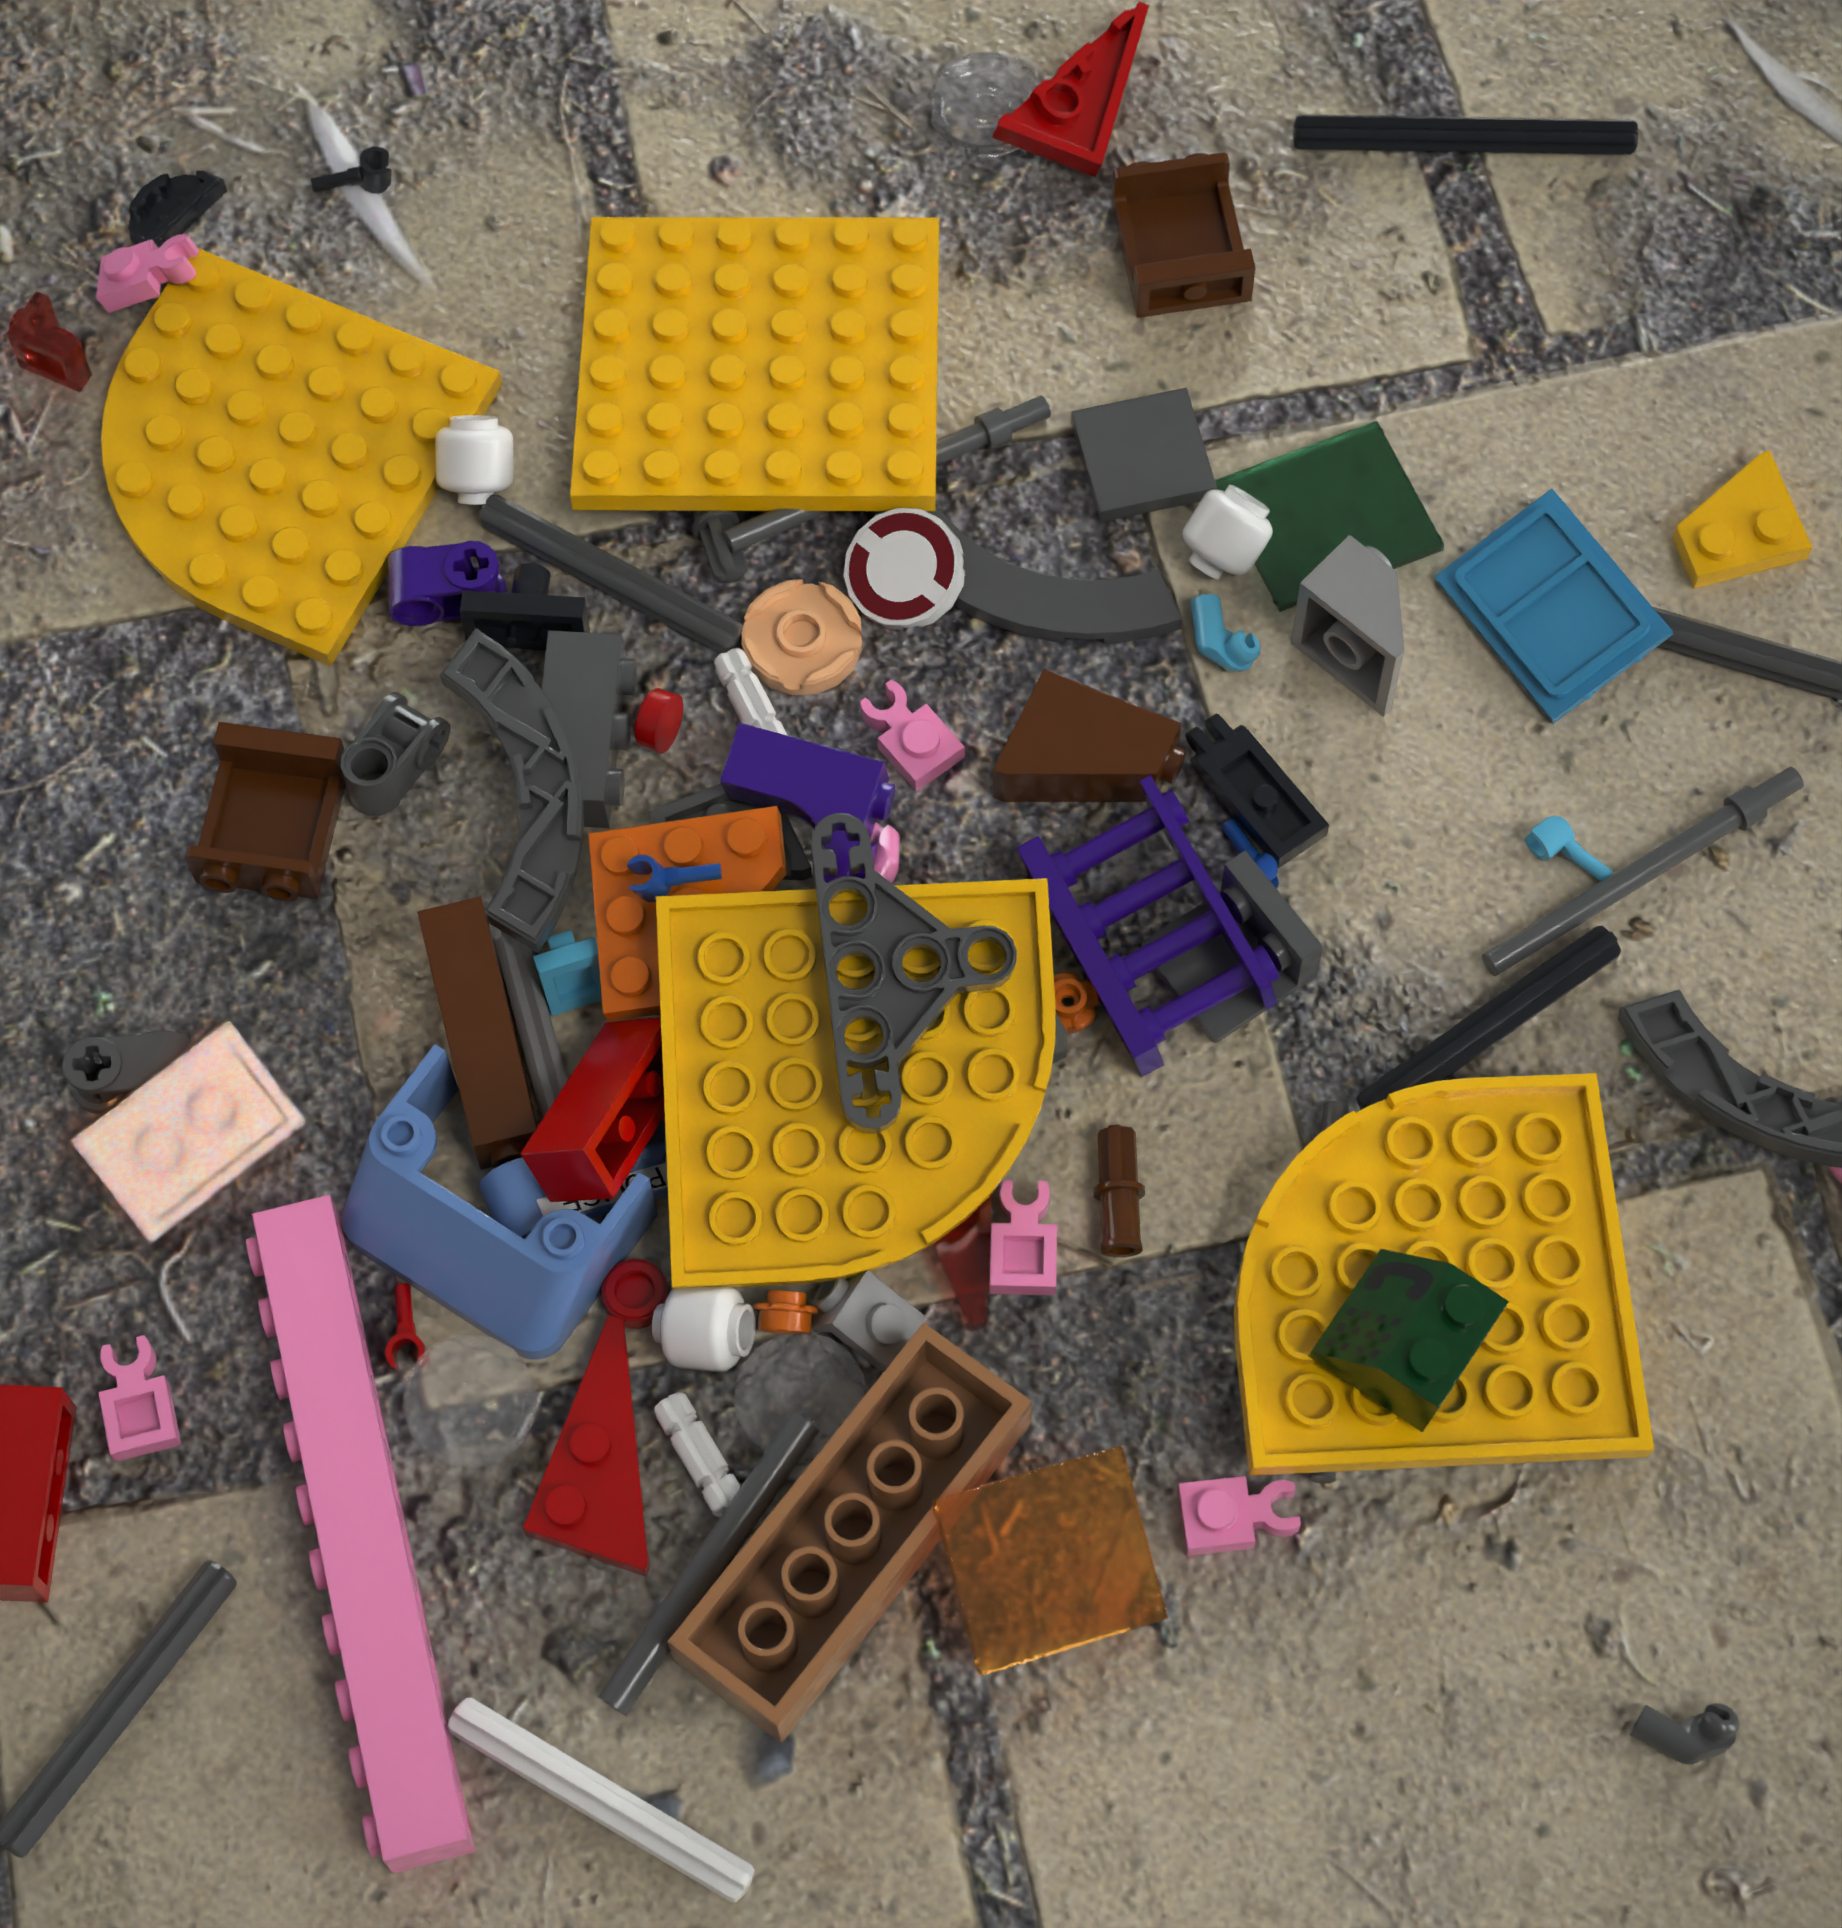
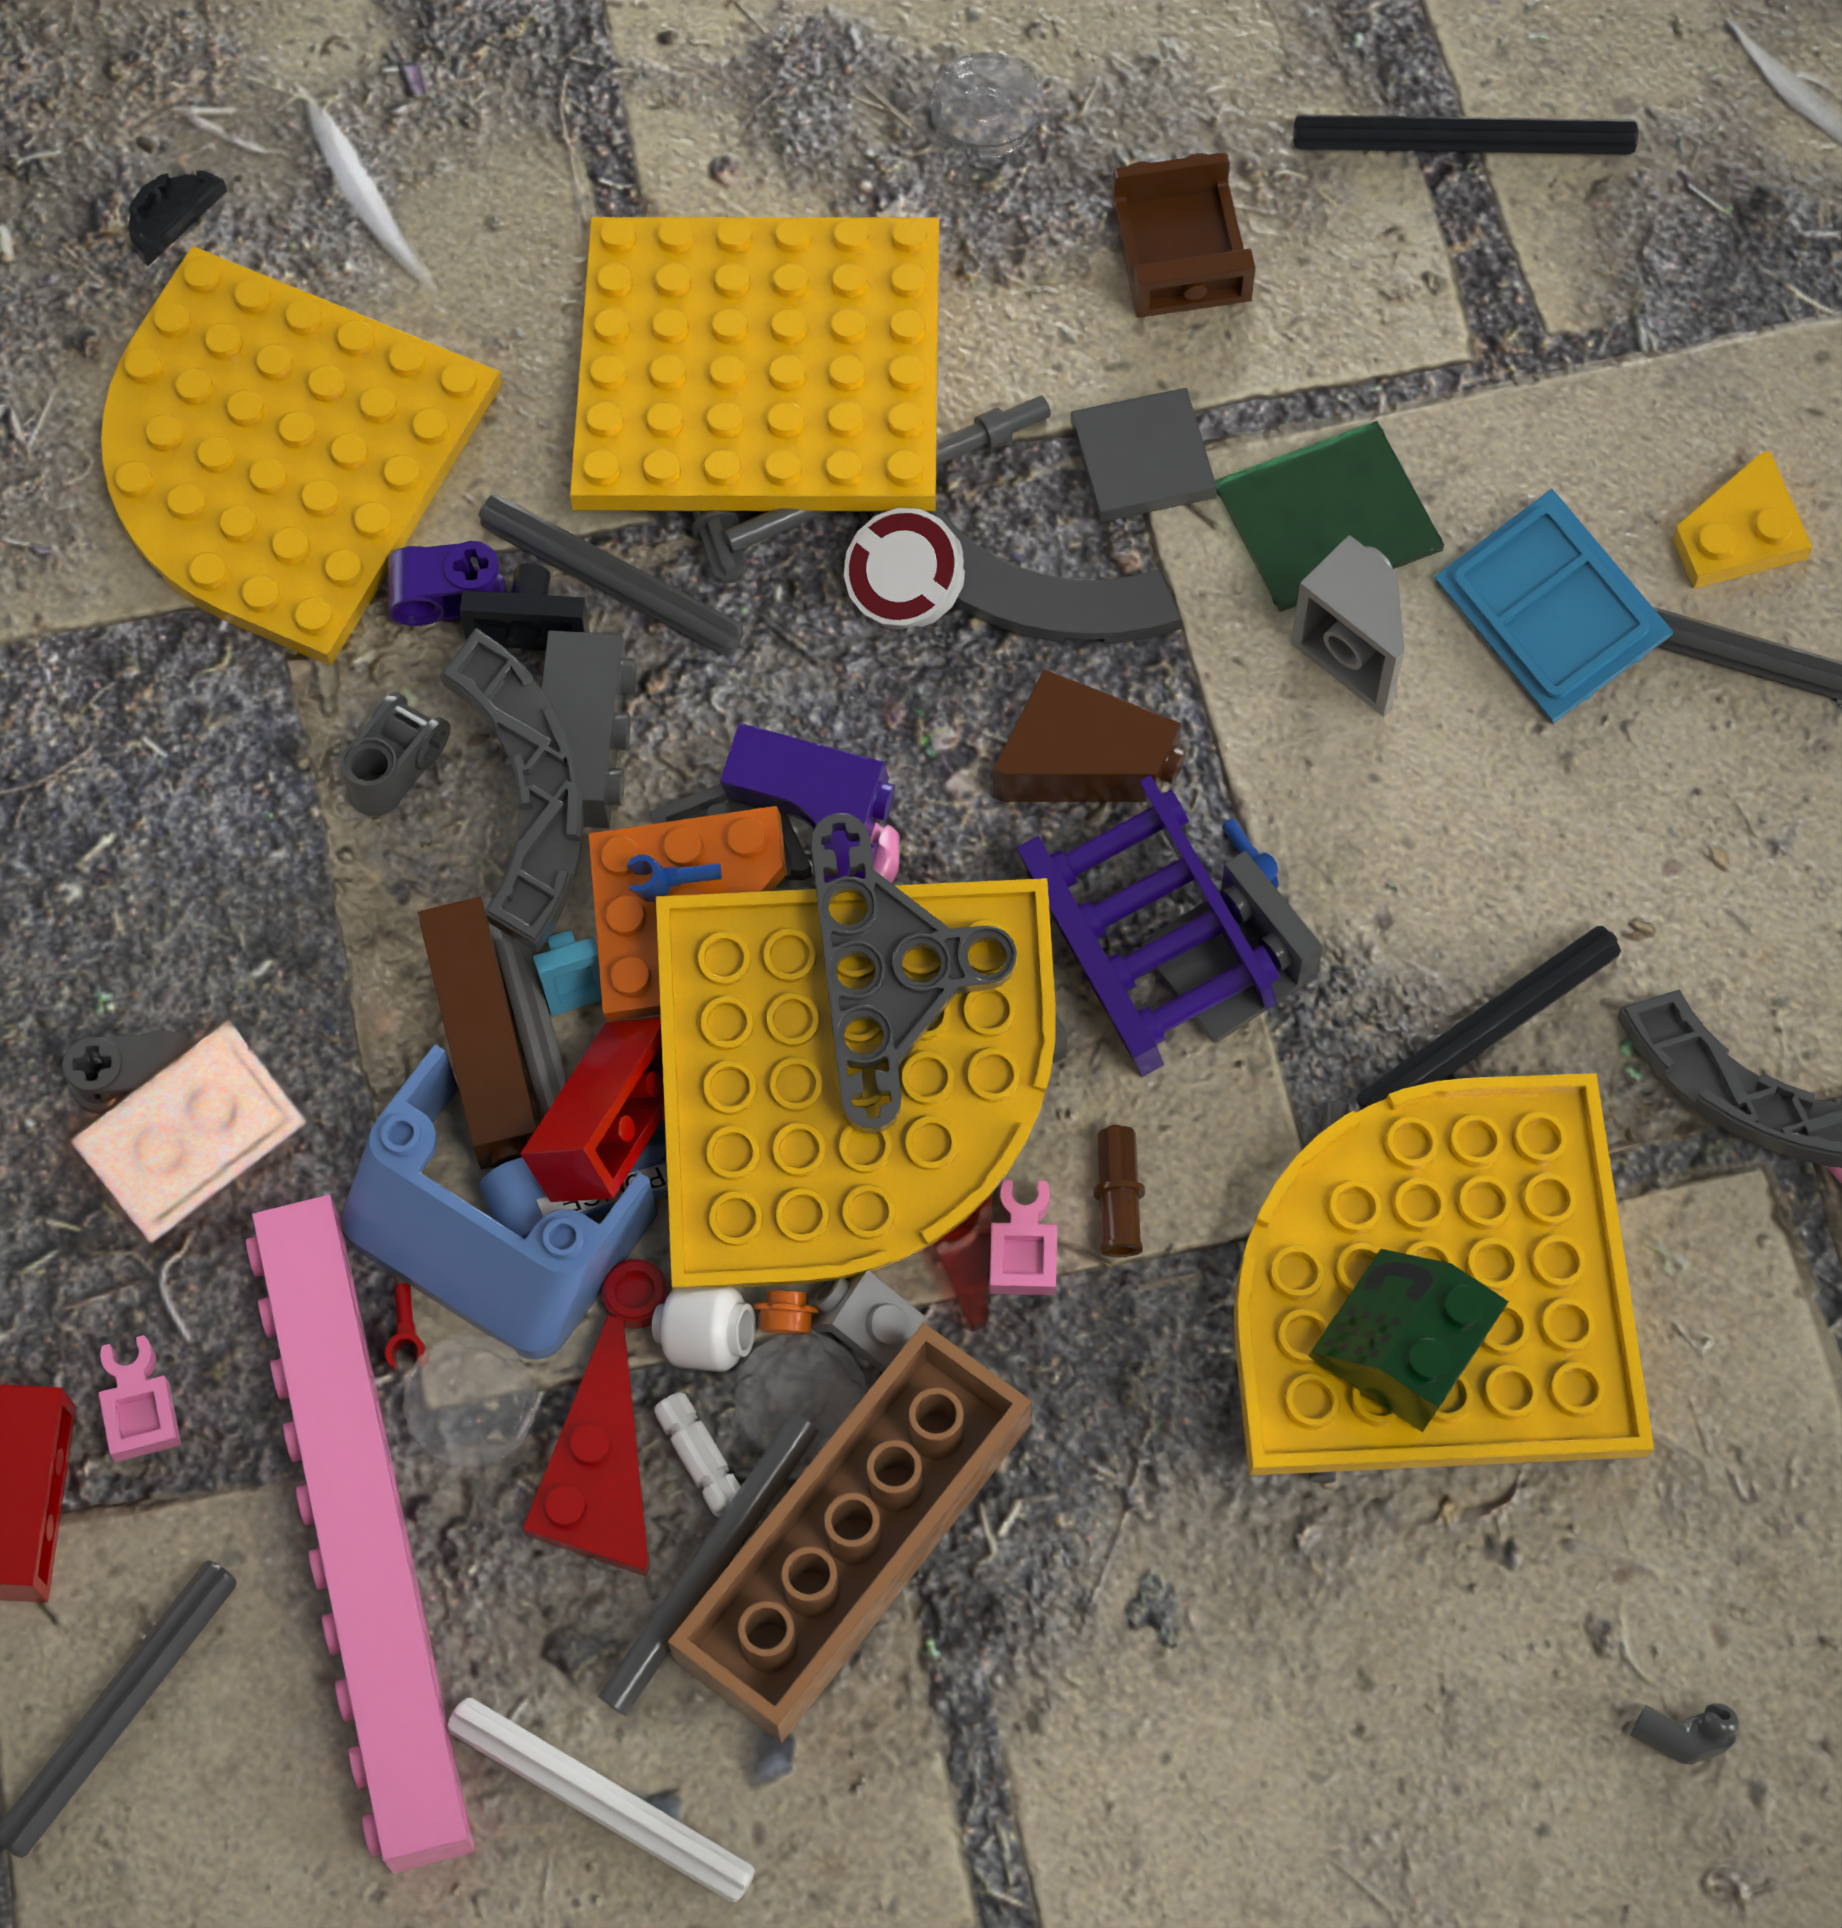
(45, 346): clear red bracket -> none
(137, 271): bright pink plate -> none
(269, 812): reddish brown panel -> none
(370, 174): black hand -> none
(474, 458): white head -> none
(658, 720): red tile -> none
(746, 691): white axle -> none
(802, 637): light nougat tile -> none
(912, 742): bright pink plate -> none
(1049, 1559): clear orange piece -> none
(1077, 108): red wing -> none
(1085, 999): orange plate -> none
(1215, 642): medium azure arm -> none
(1223, 1516): bright pink plate -> none
(1227, 532): white head -> none
(1255, 790): black hinge -> none
(1556, 835): medium azure hand -> none
(1739, 811): dark grey bar -> none

